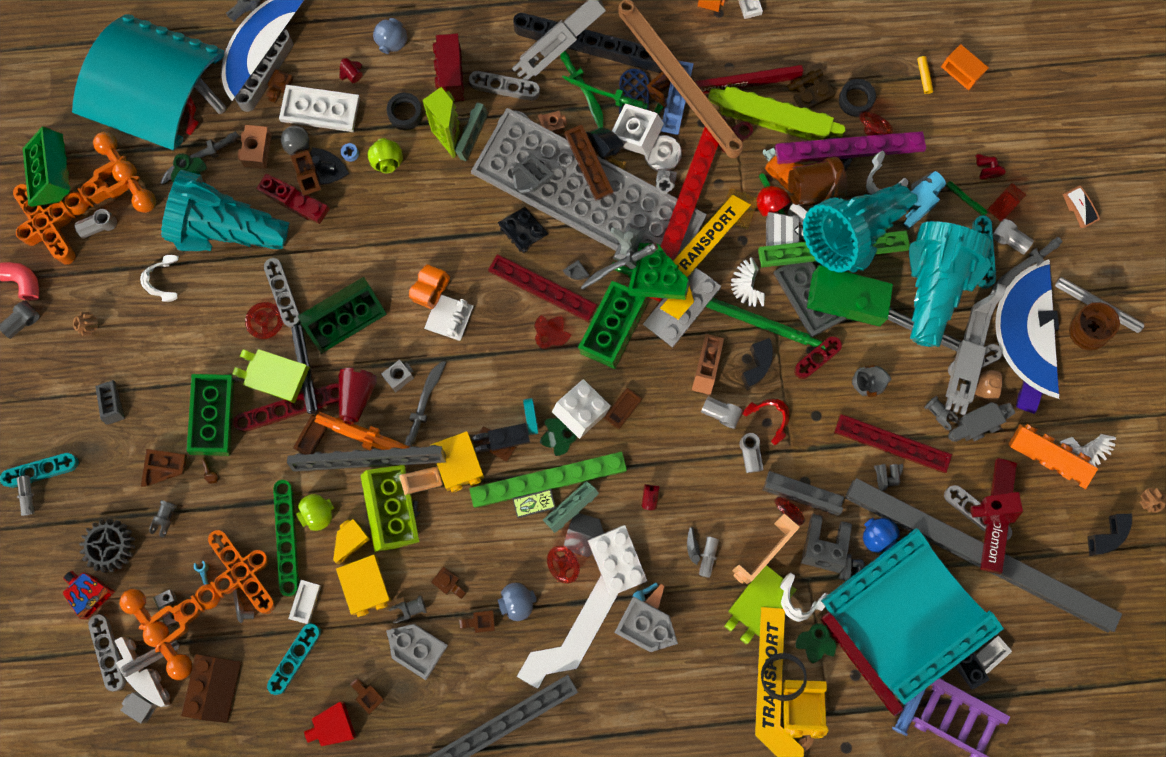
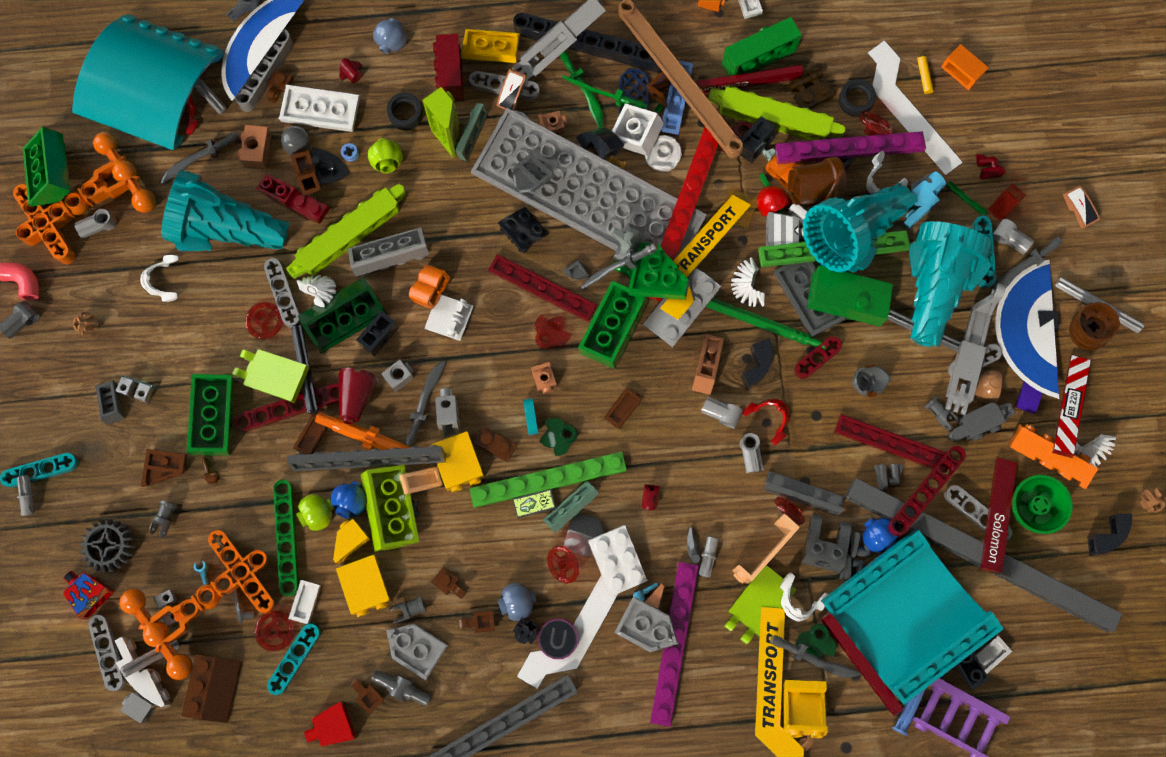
(131, 383): none -> flat silver piece
(192, 165): dark green plate -> none
(267, 631): none -> clear red piece
(319, 287): none -> white hair
(347, 232): none -> lime hinge
(349, 500): none -> blue plant
(377, 333): none -> black brick
(388, 252): none -> light grey slope
(401, 688): none -> dark grey pin
(447, 414): none -> light grey torso
(490, 46): none -> yellow tile
(503, 438): black hinge -> none
(511, 90): none -> slope
(526, 631): none -> black gear
(542, 370): none -> nougat brick
(558, 639): none -> black tile
(581, 408): white brick -> none
(588, 162): reddish brown plate -> none
(665, 180): light grey piece -> none
(672, 655): none -> magenta plate
(757, 139): none -> black brick
(762, 48): none -> green brick
(783, 656): black tyre -> none
(799, 652): none -> dark grey sword
(853, 548): none -> dark grey piece
(903, 109): none -> white sticker
(929, 492): none -> dark red beam
(999, 508): dark red torso -> none
(1052, 504): none -> green piece
(1071, 406): none -> tile

